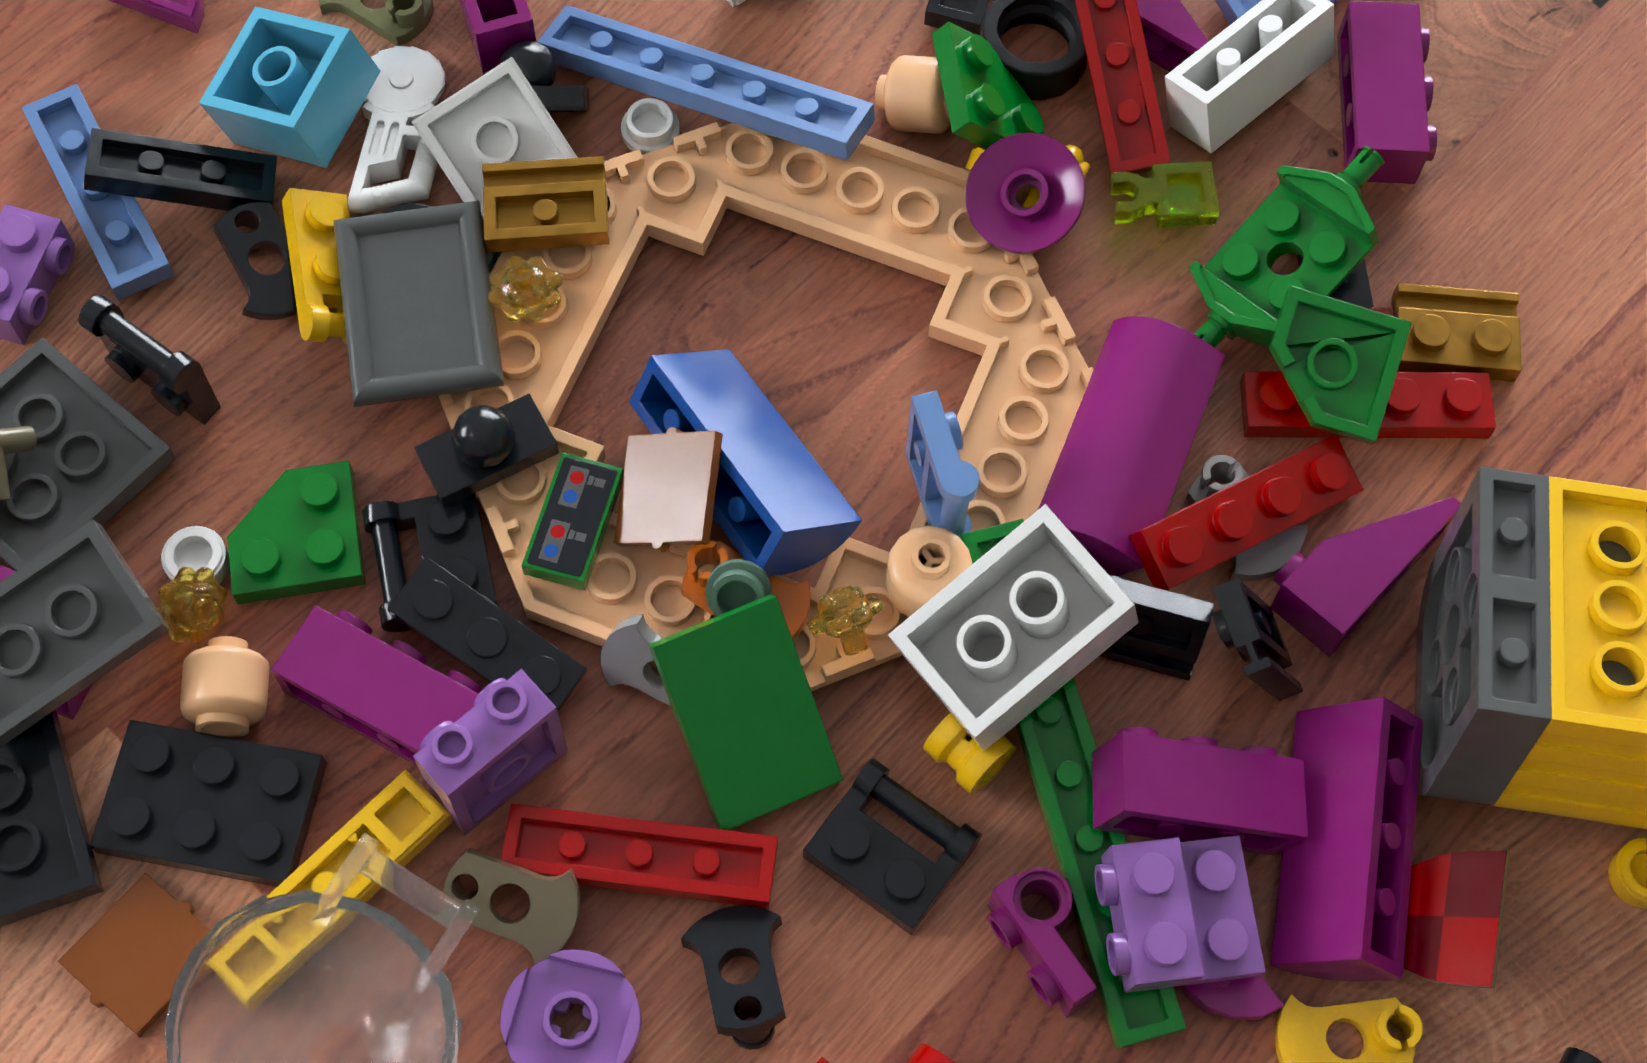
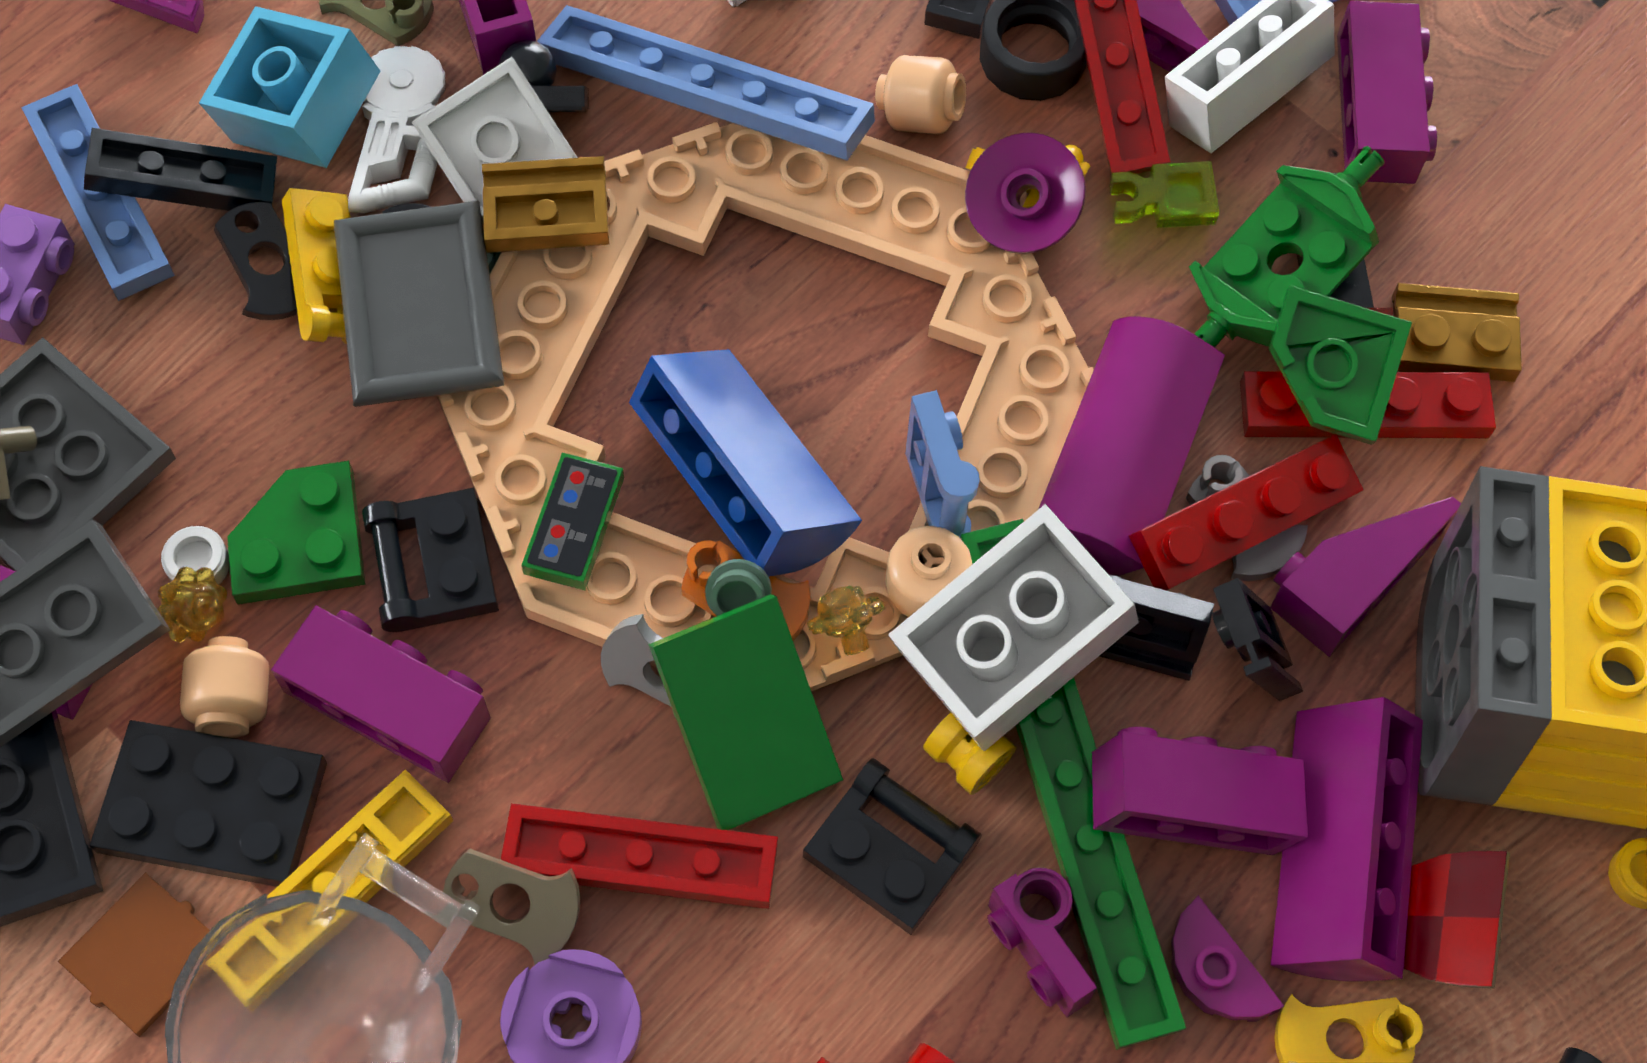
(133, 354): black plate -> none
(482, 633): black plate -> none
(486, 448): black tile -> none
(491, 749): medium lavender plate -> none
(525, 288): clear yellow plant -> none
(649, 125): white plate -> none
(668, 489): piece -> none
(731, 934): black piece -> none
(979, 91): green plate -> none
(1179, 913): medium lavender plate -> none

